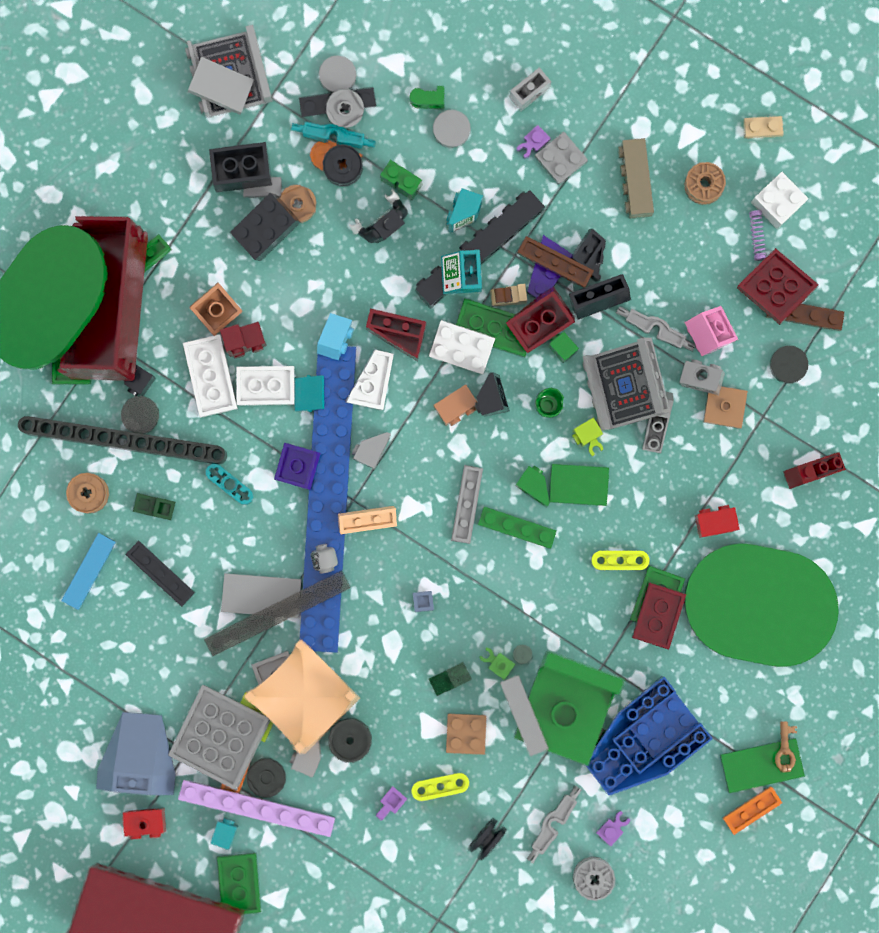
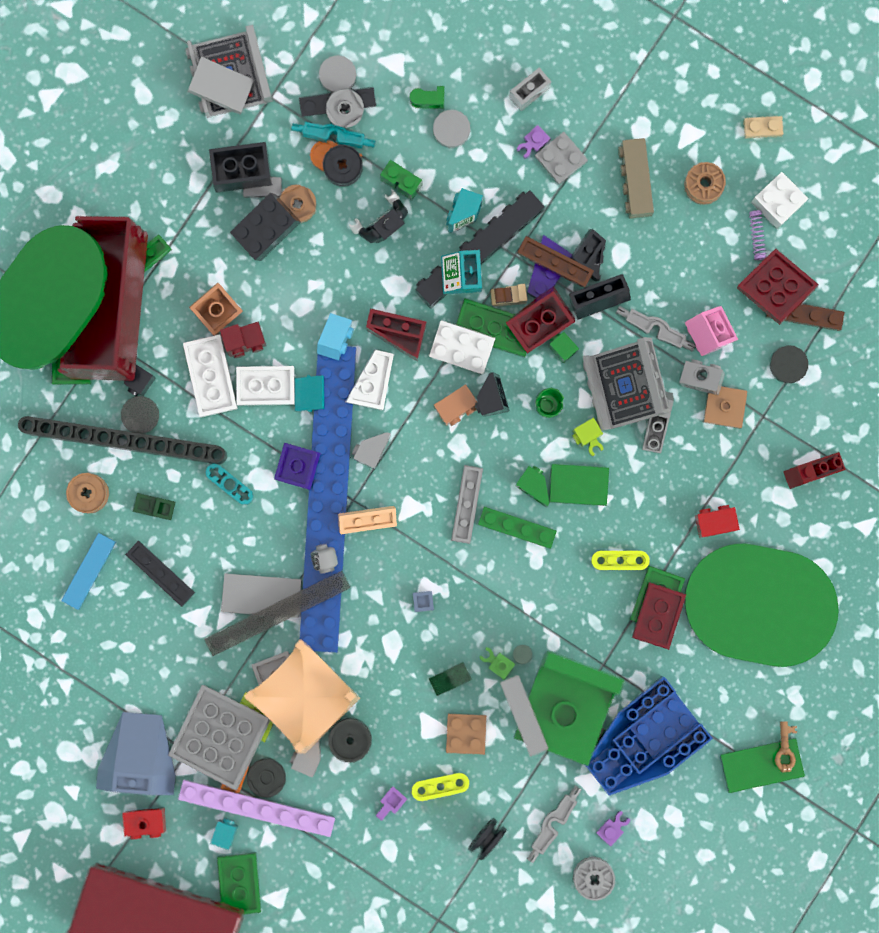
(752, 810): orange plate -> none

